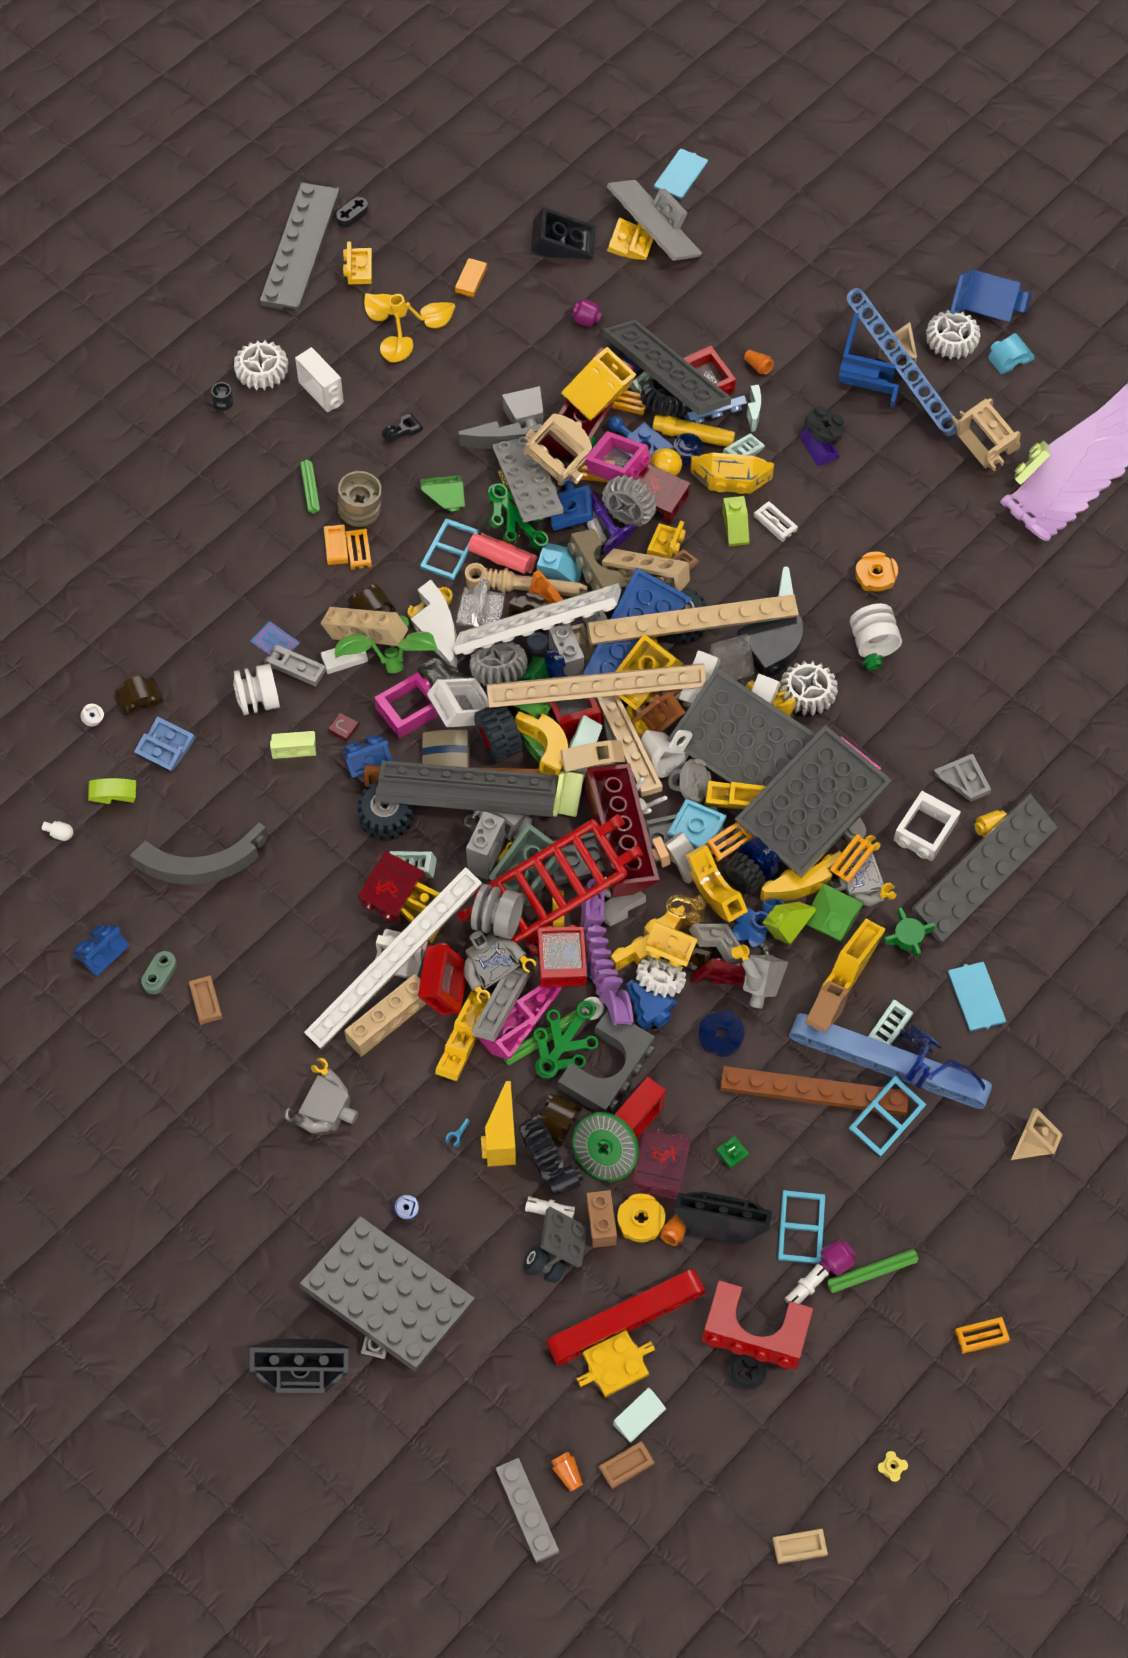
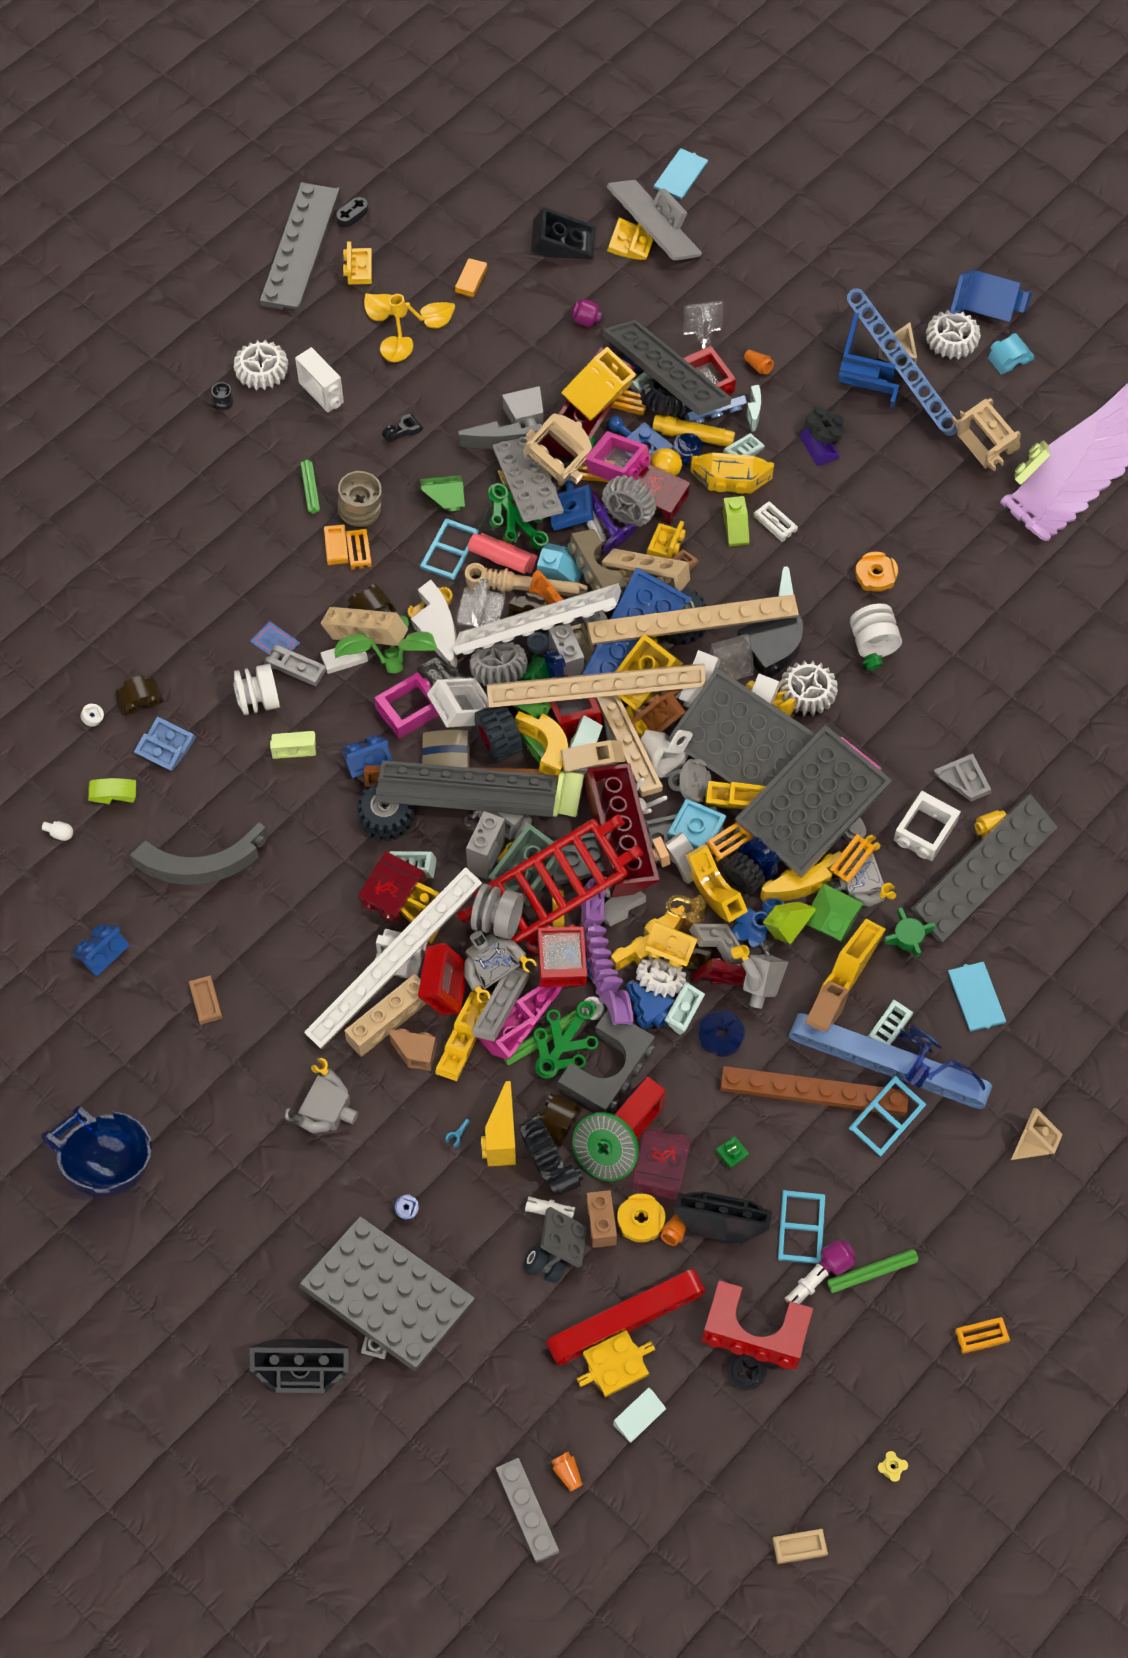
(102, 1153): none -> clear blue windscreen
(160, 971): sand green plate -> none
(343, 727): dark red tile -> none
(414, 1048): none -> medium nougat slope
(626, 1465): medium nougat tile -> none
(684, 1008): none -> light aqua slope
(702, 320): none -> clear bracket

